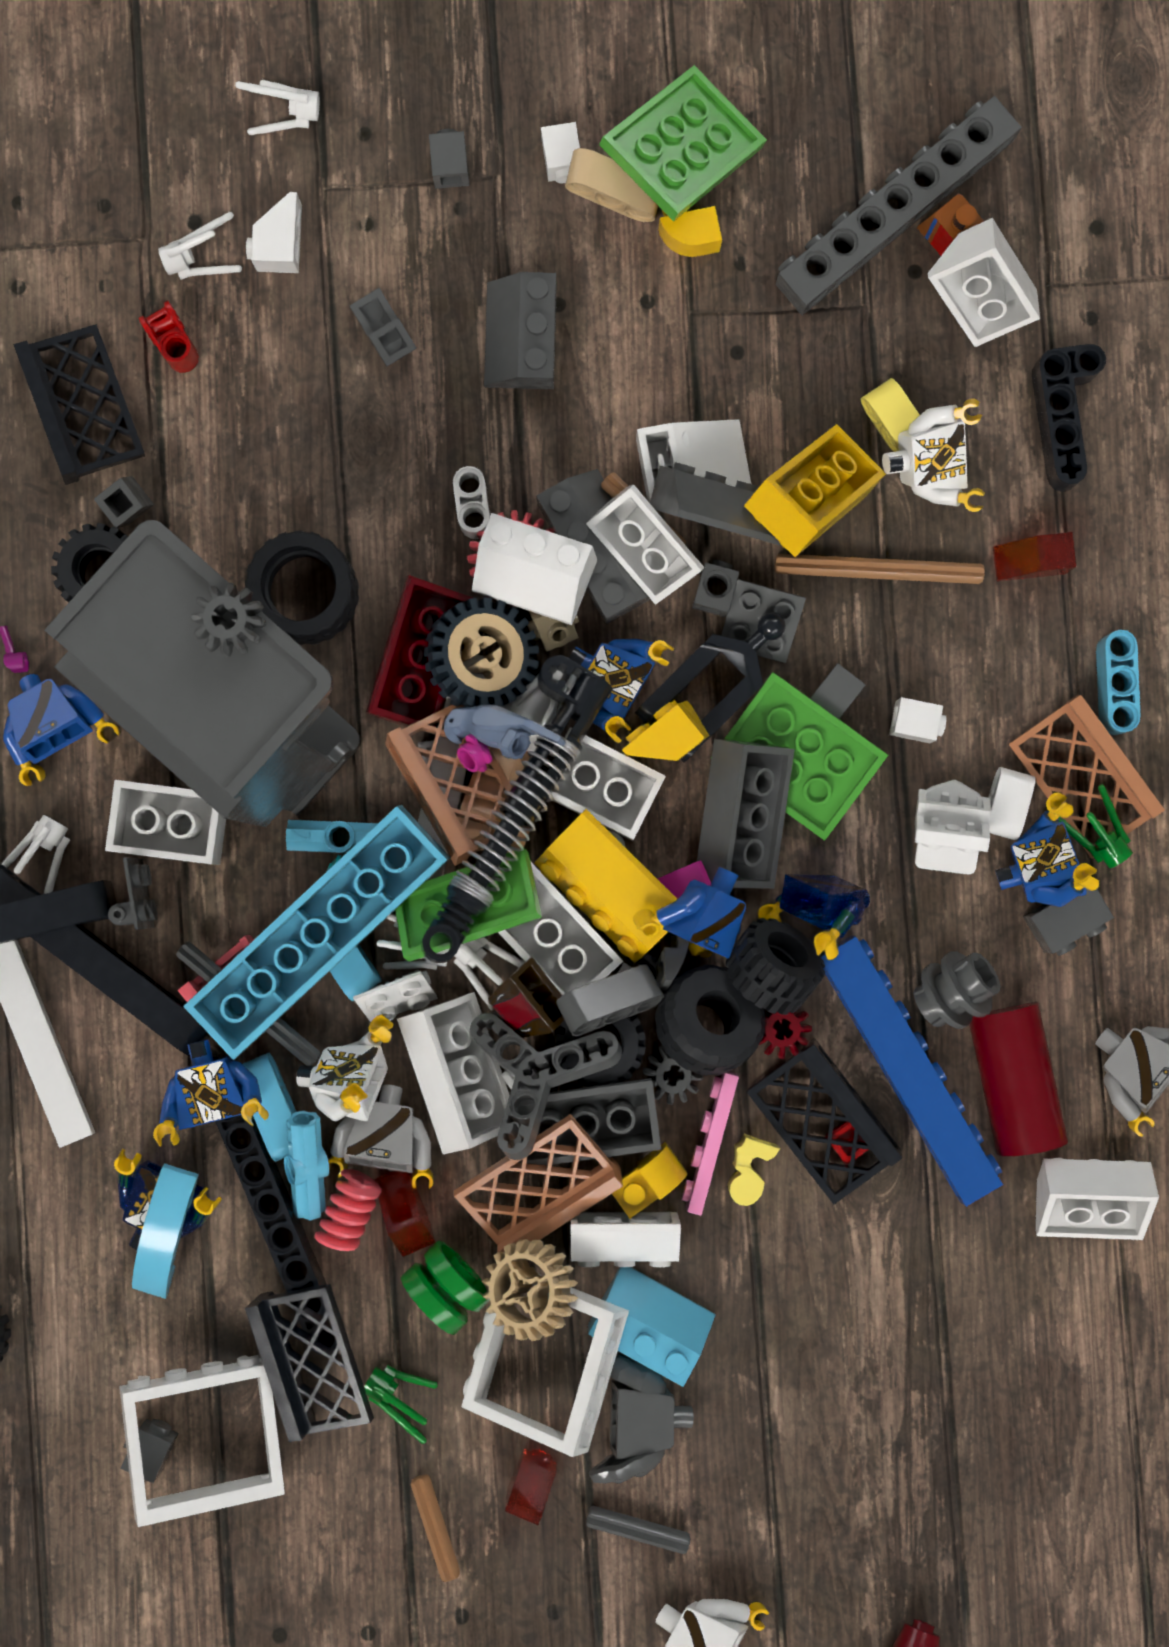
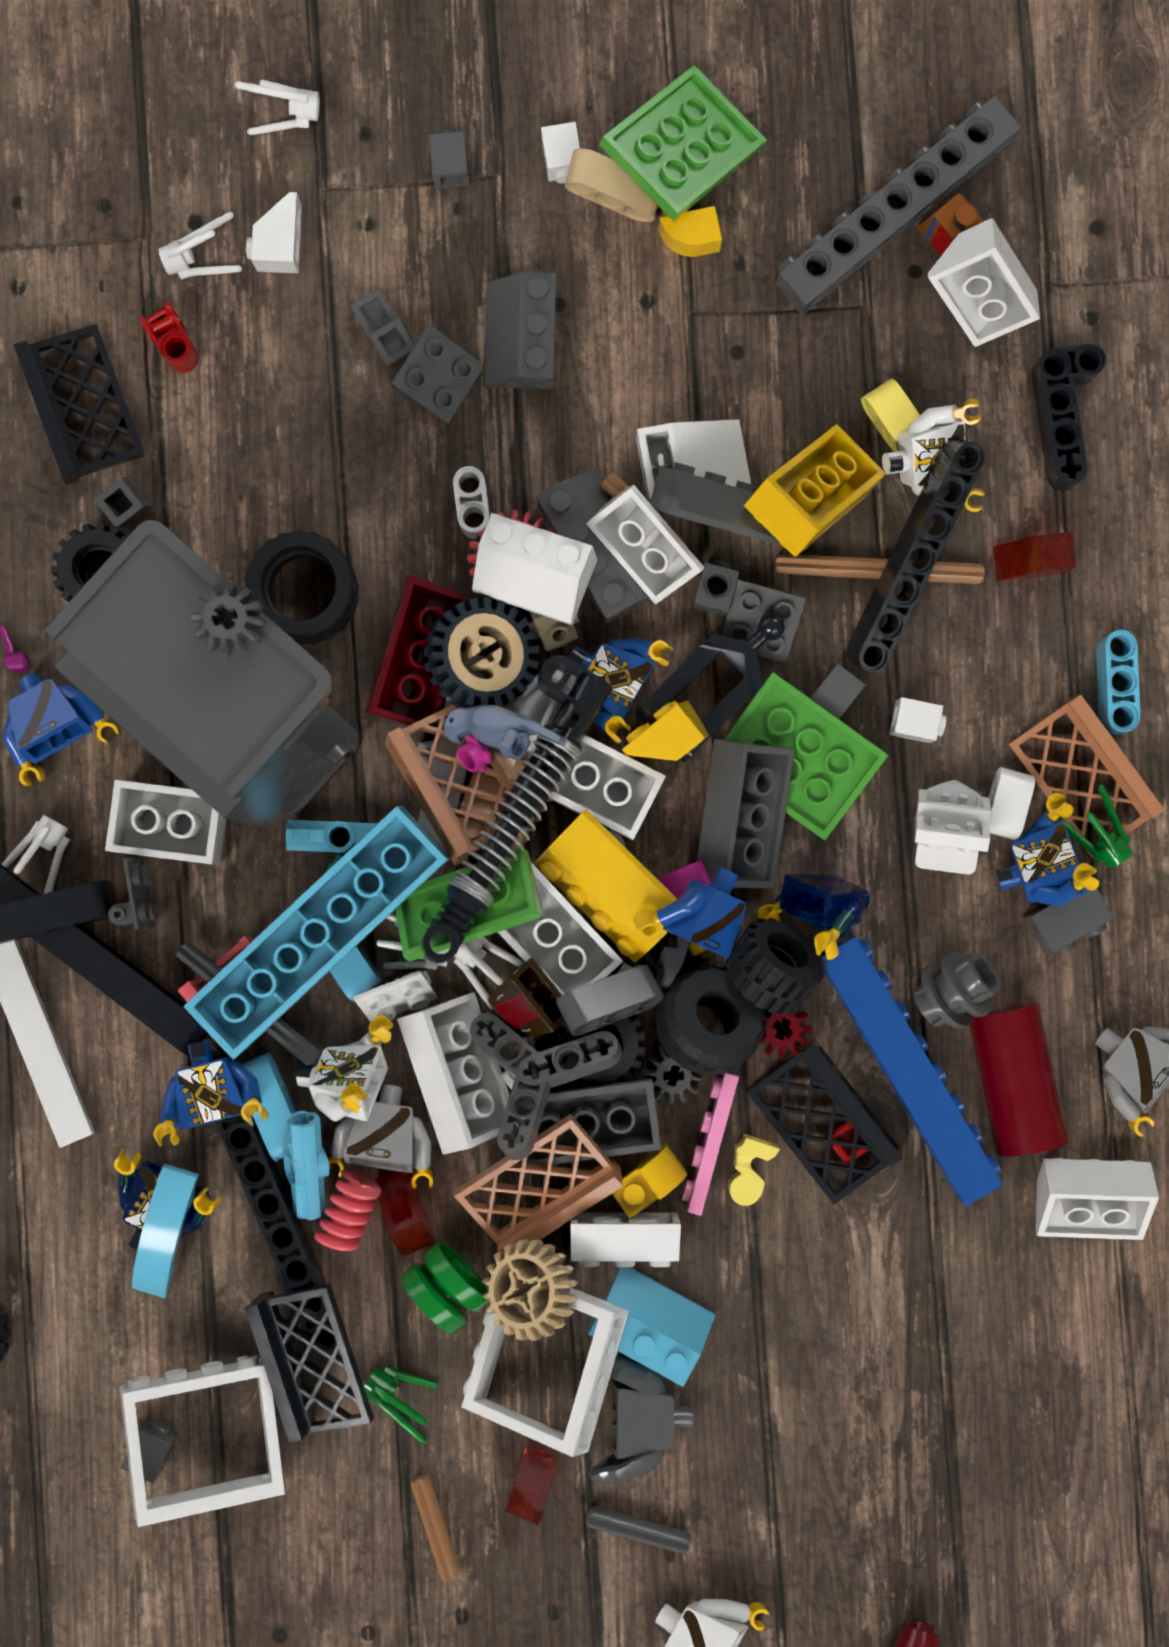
(437, 374): none -> dark grey hinge
(929, 544): none -> black beam

